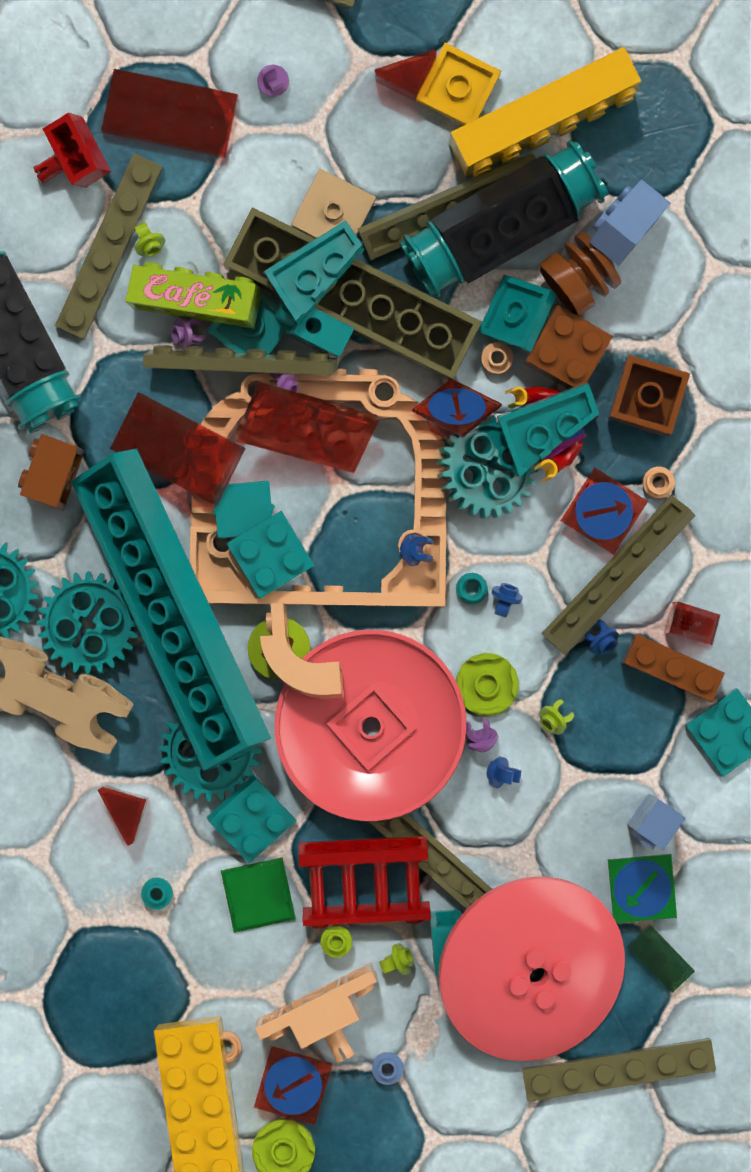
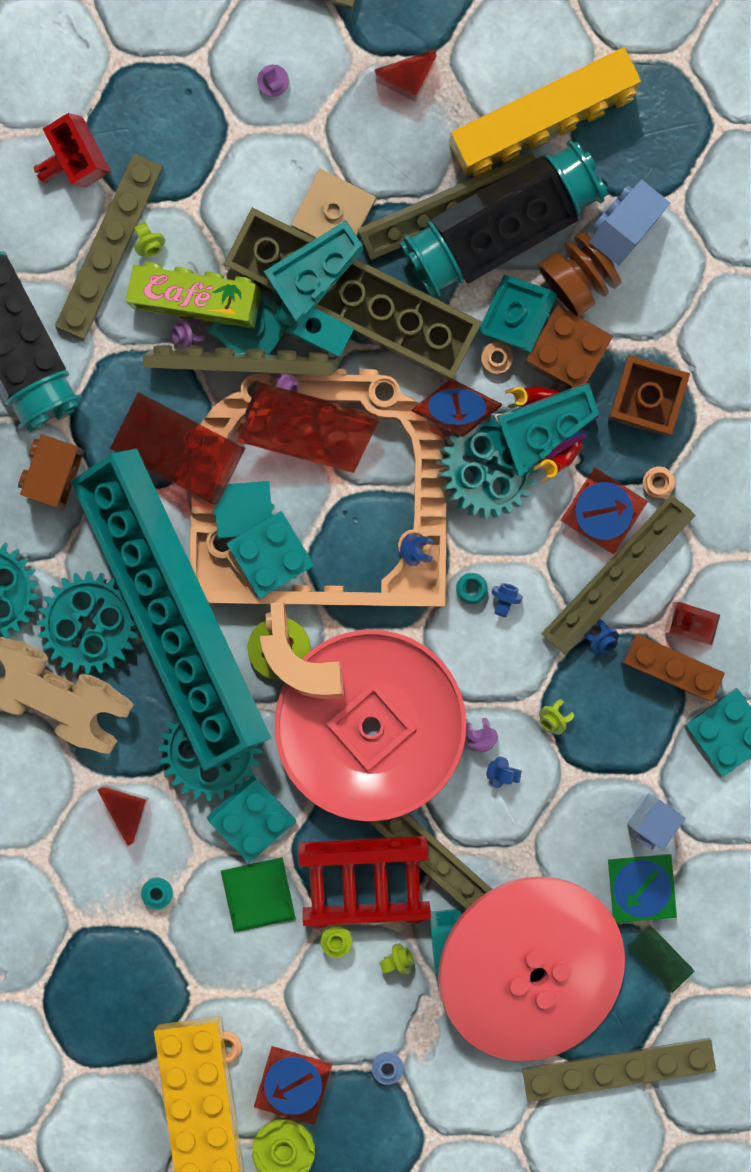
(169, 113): clear red plate -> none
(322, 1013): light nougat brick -> none
(458, 85): yellow plate -> none
(487, 684): lime tile -> none

